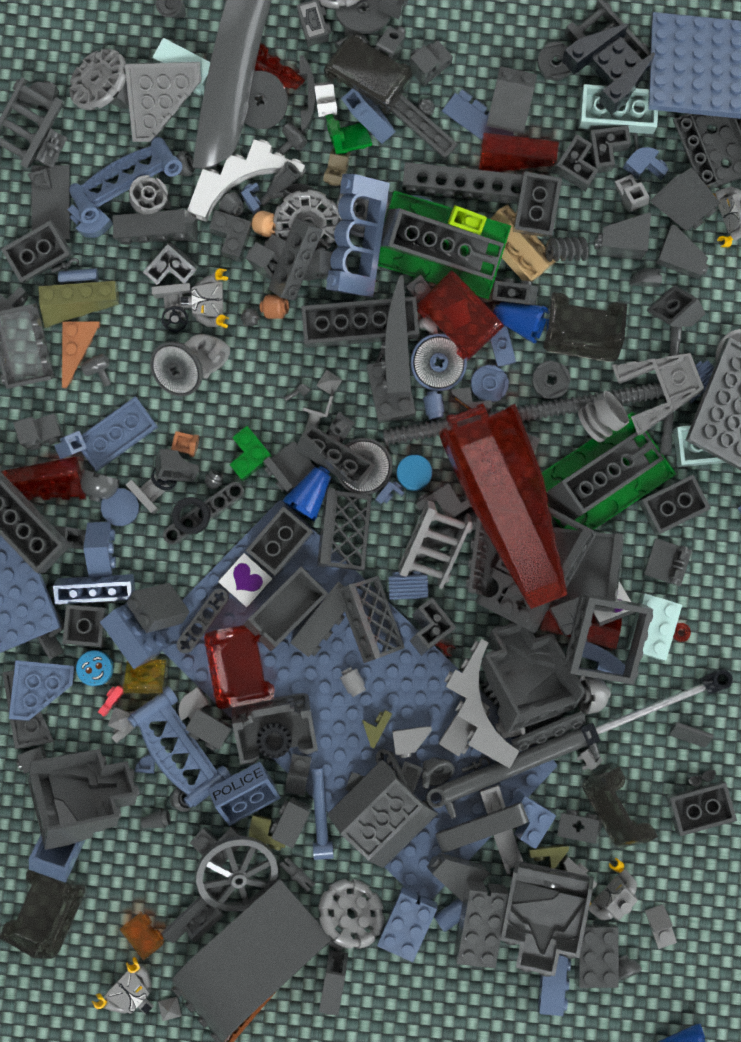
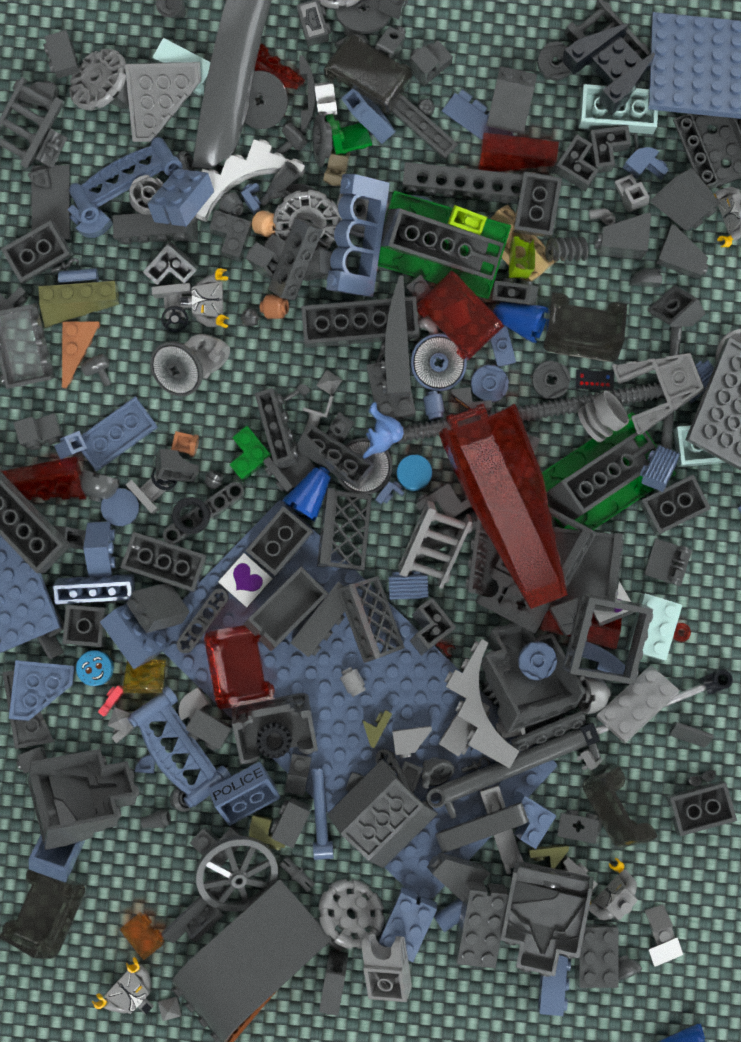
(61, 54): none -> dark grey brick
(164, 562): none -> dark grey brick
(181, 197): none -> sand blue piece
(276, 428): none -> dark grey brick
(321, 140): none -> dark grey wheel
(385, 433): none -> medium blue piece
(386, 969): none -> light grey brick
(515, 272): none -> lime piece
(537, 660): none -> sand blue tile
(594, 380): none -> black sticker
(603, 214): none -> light grey arm
(637, 704): none -> light grey plate
(660, 468): none -> sand blue brick
(665, 952): none -> white sticker

